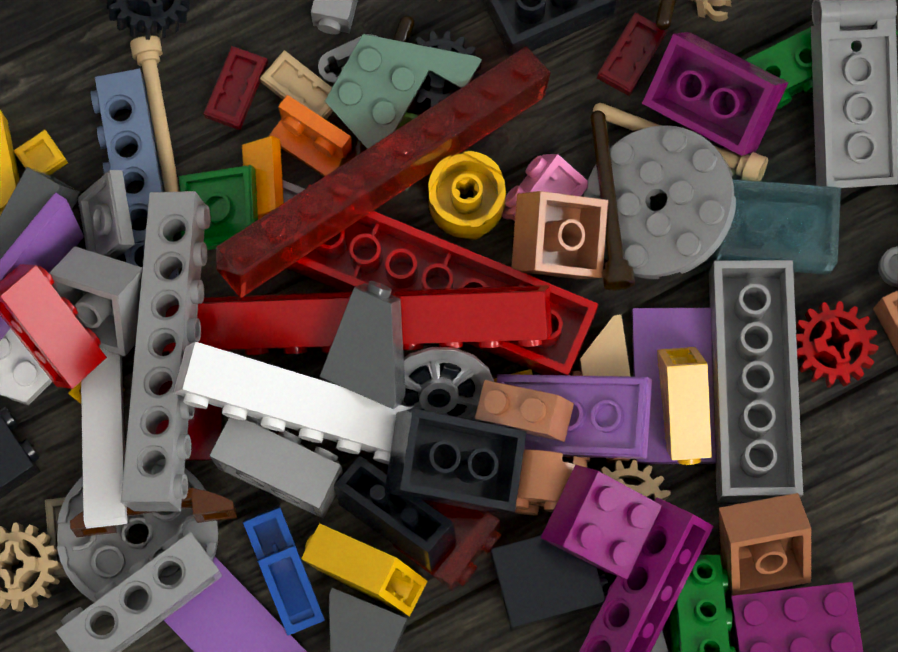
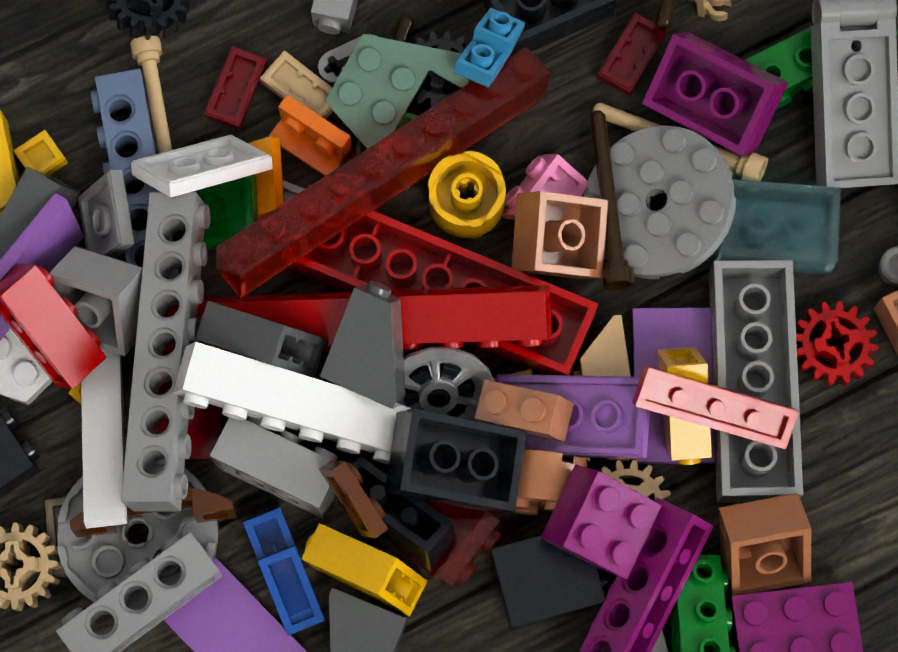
(201, 165): none -> white tile
(261, 339): none -> dark grey slope
(362, 510): none -> reddish brown plate
(490, 47): none -> dark azure slope
(715, 407): none -> plate

